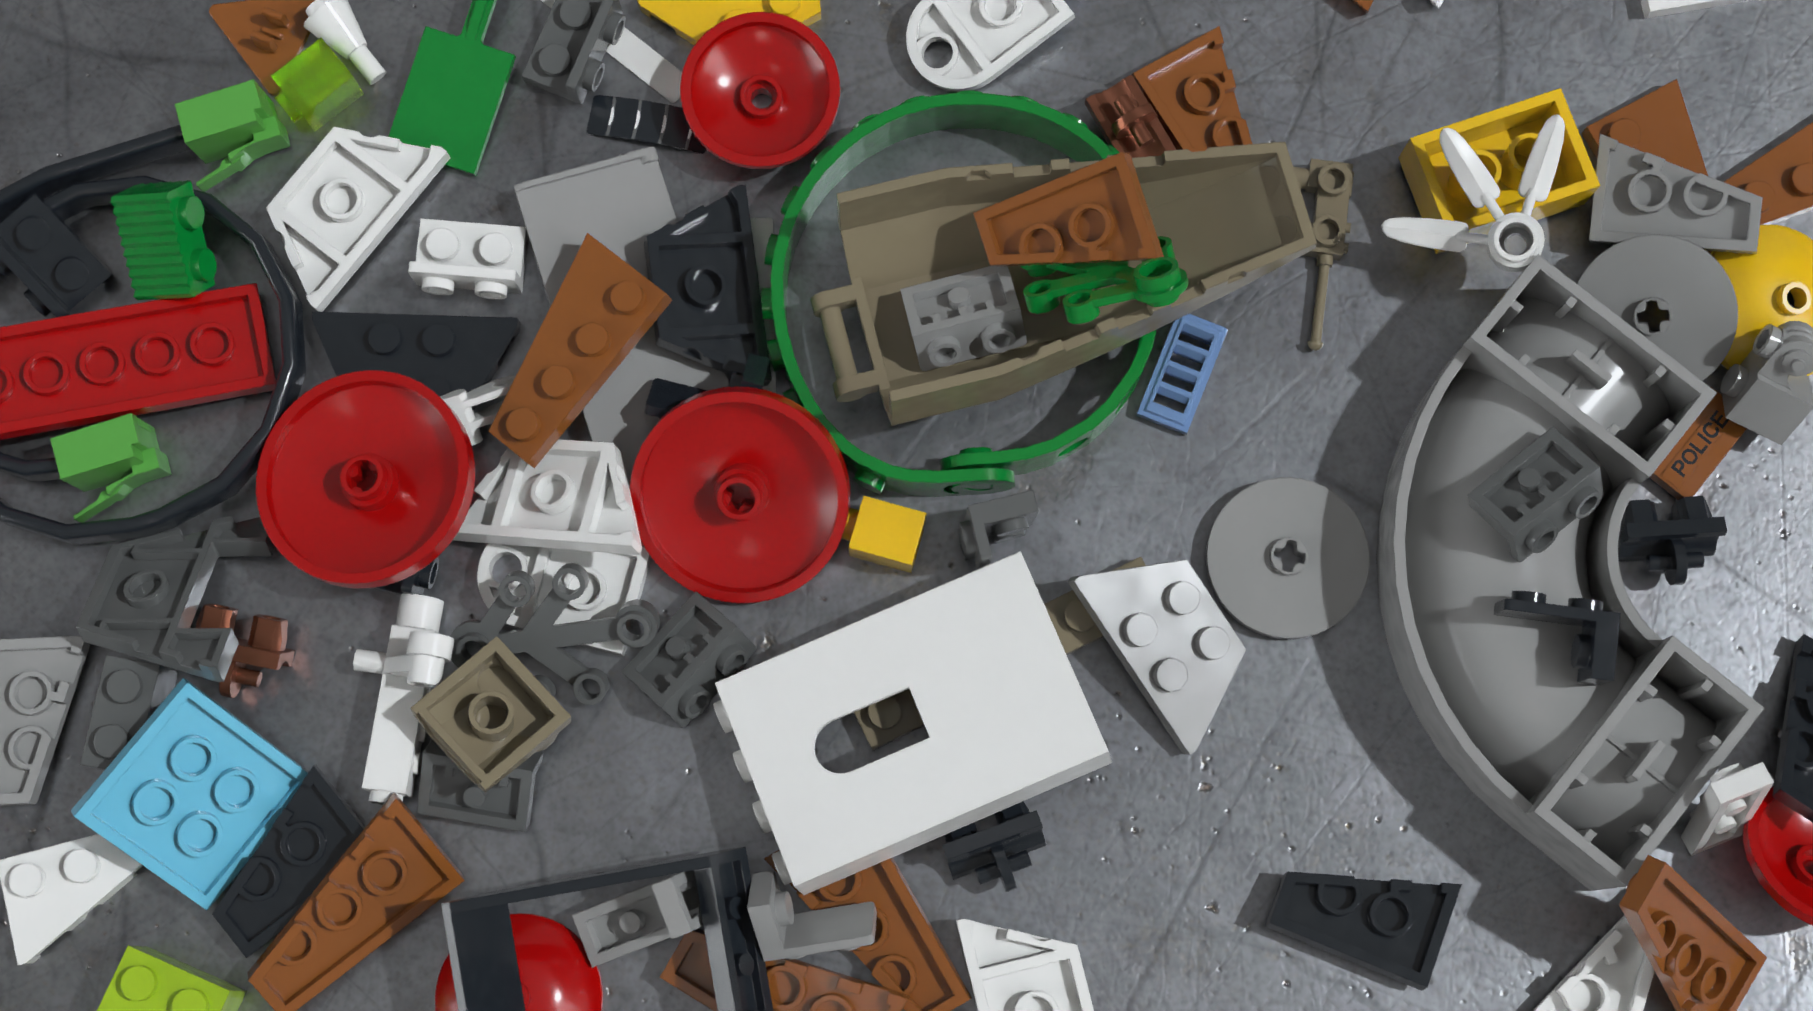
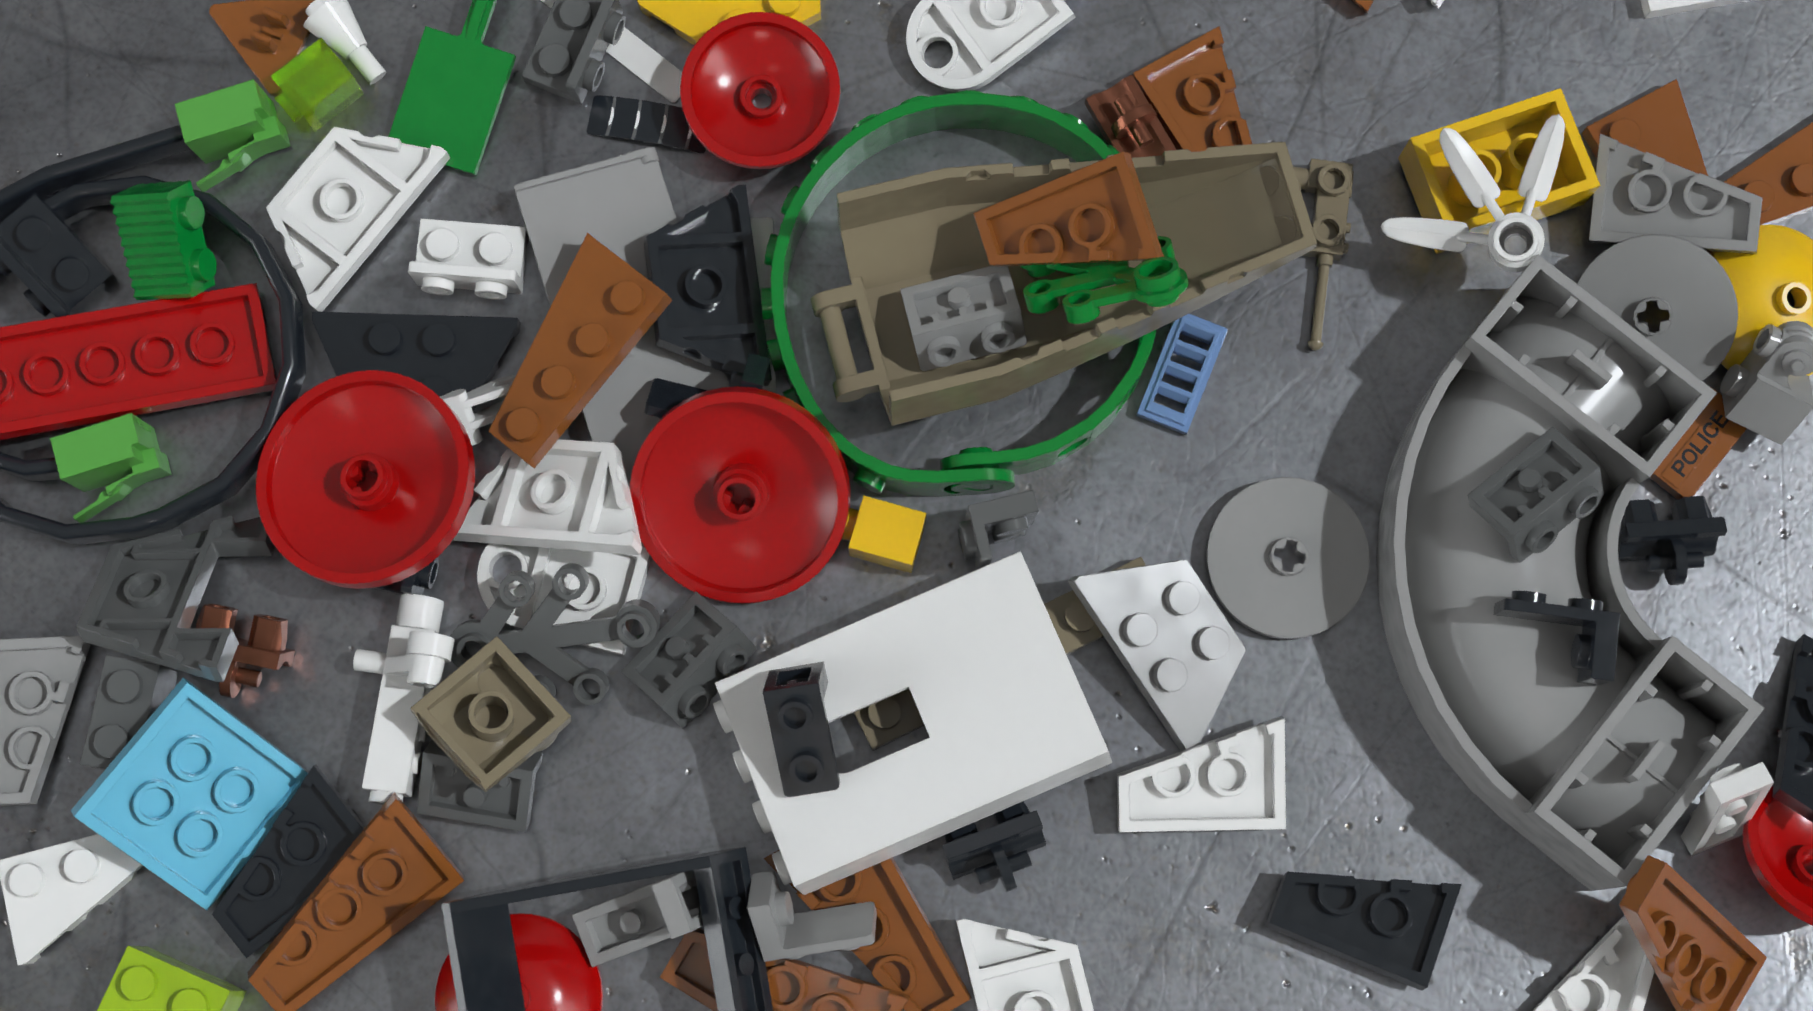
(801, 729): none -> black bracket
(1211, 786): none -> white wing

